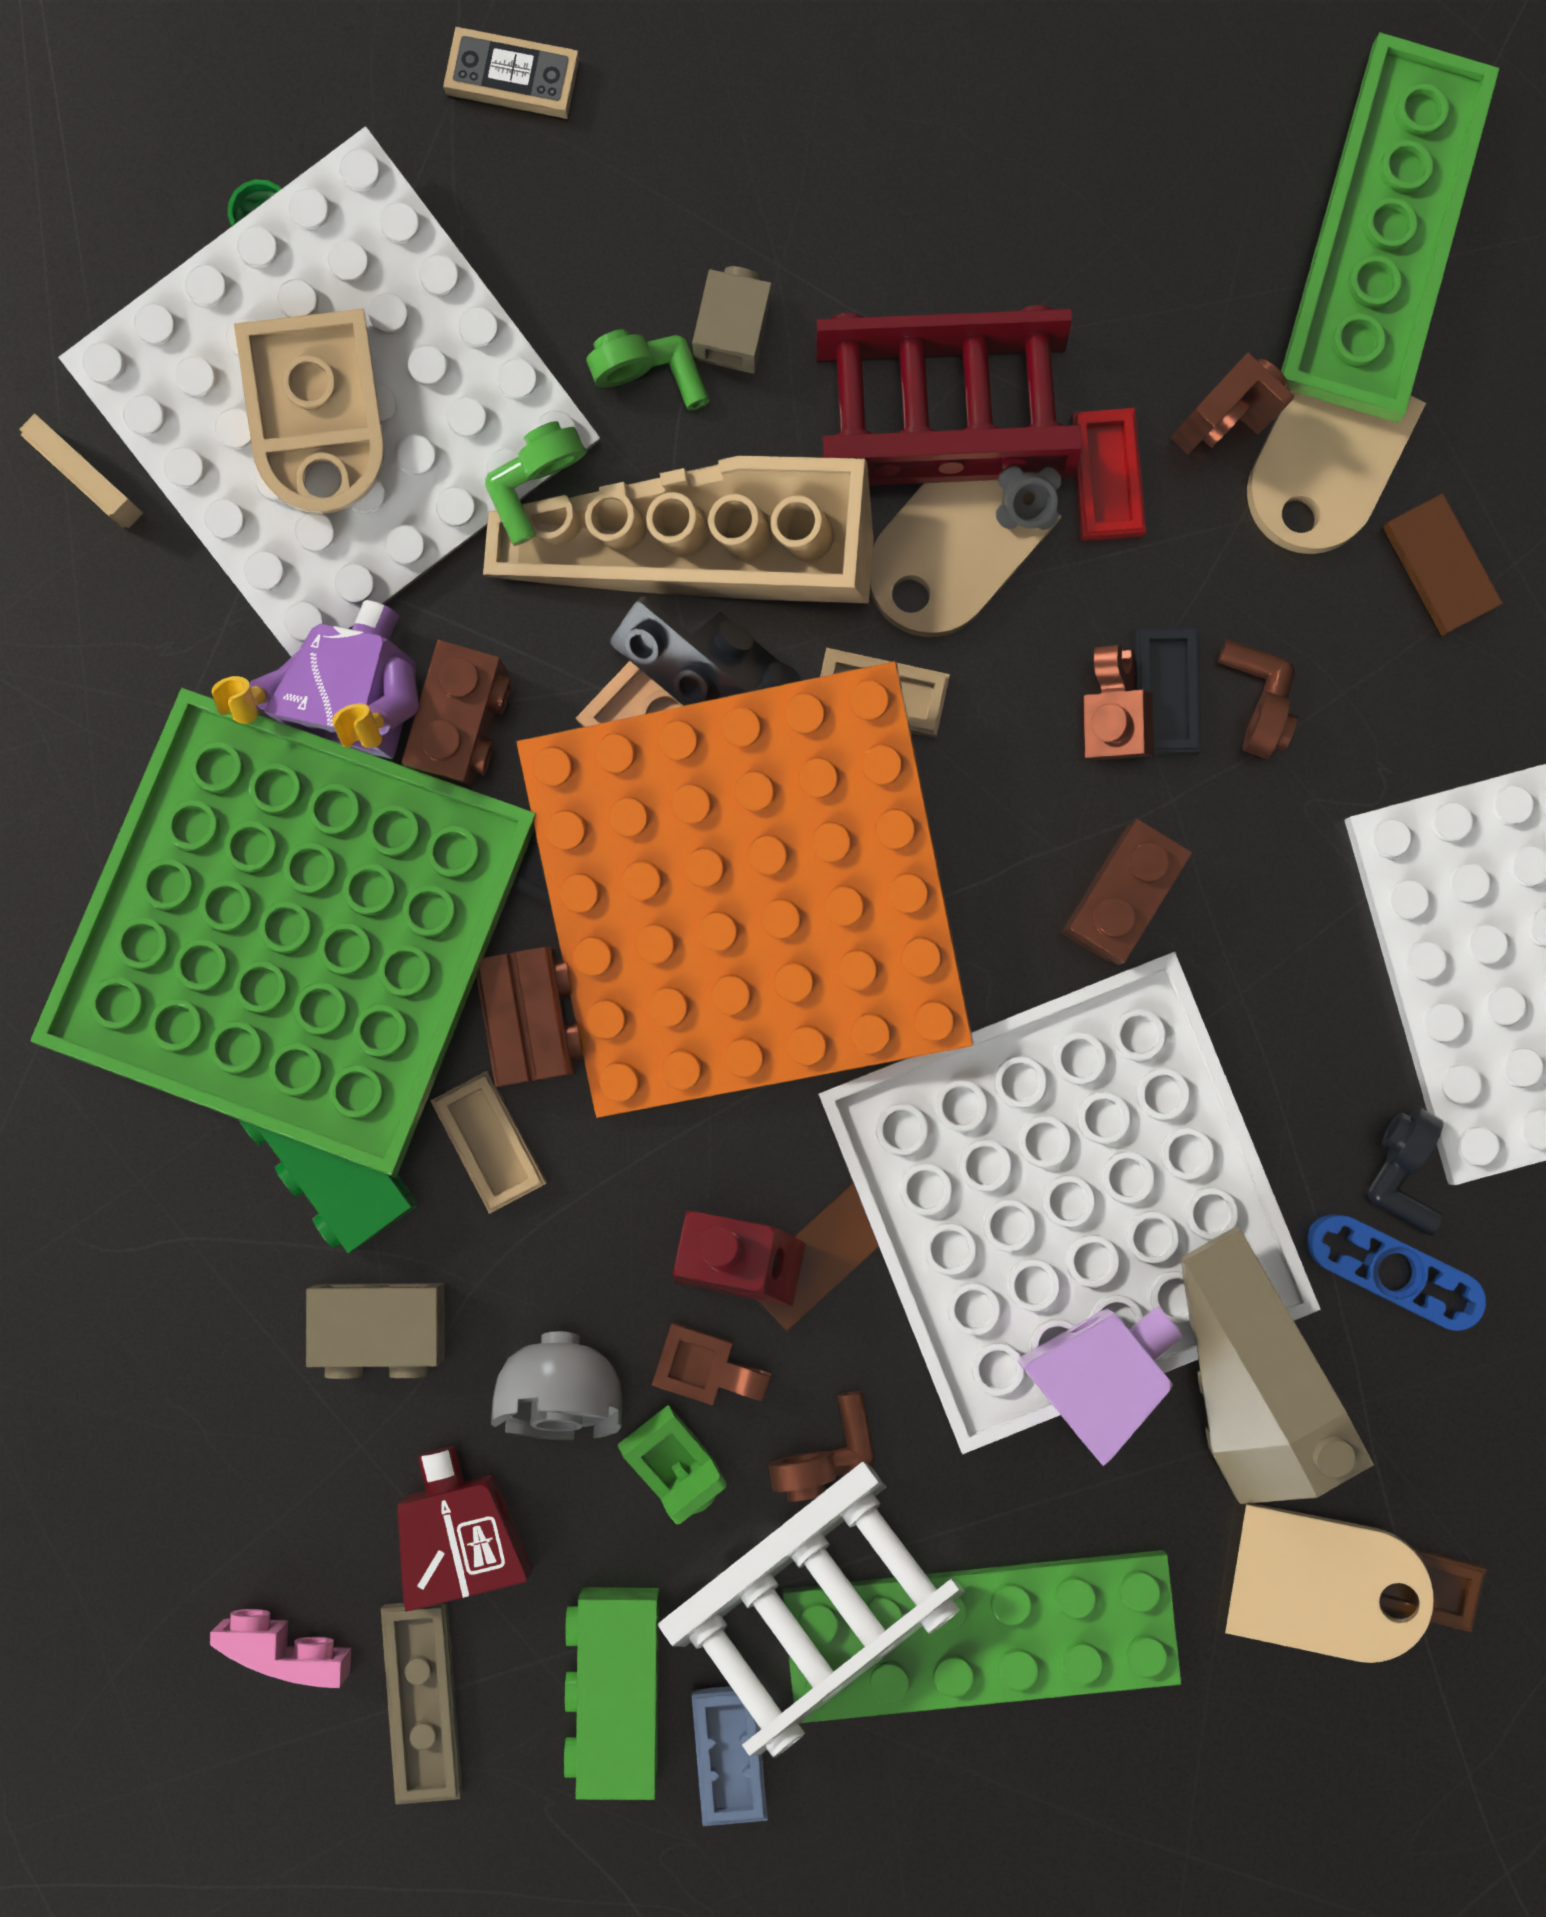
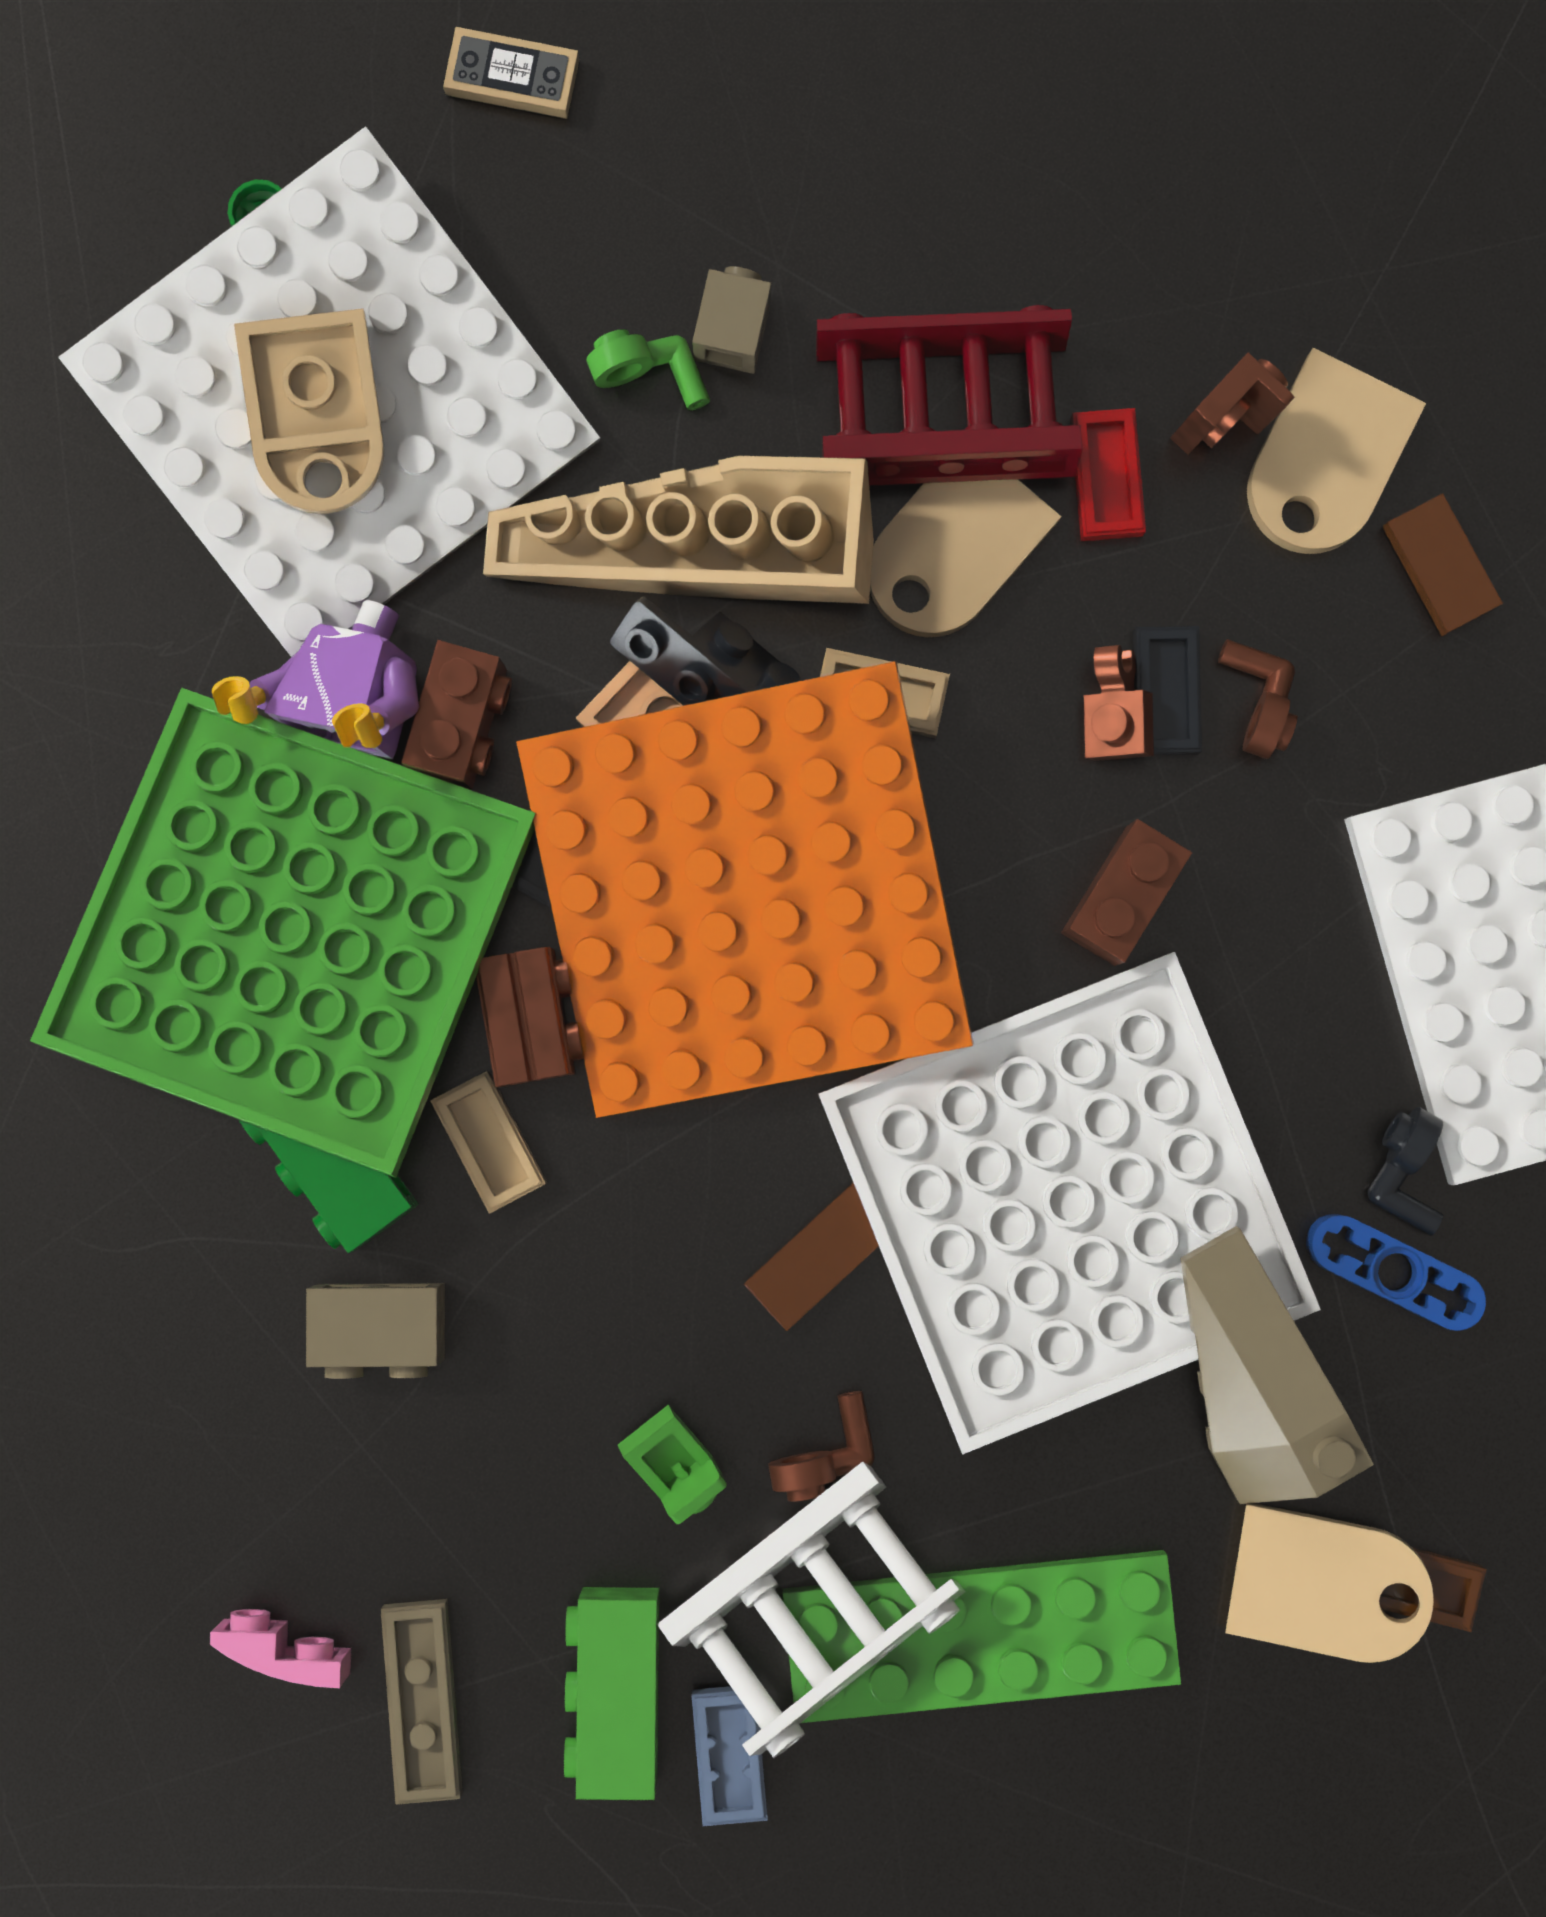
(80, 472): tan tile -> none
(456, 1536): dark red torso -> none
(546, 452): bright green plate -> none
(556, 1390): light grey cylinder -> none
(699, 1365): copper plate -> none
(738, 1258): dark red torso -> none
(1041, 510): dark grey plate -> none
(1104, 1376): lavender torso -> none
(1388, 227): bright green plate -> none

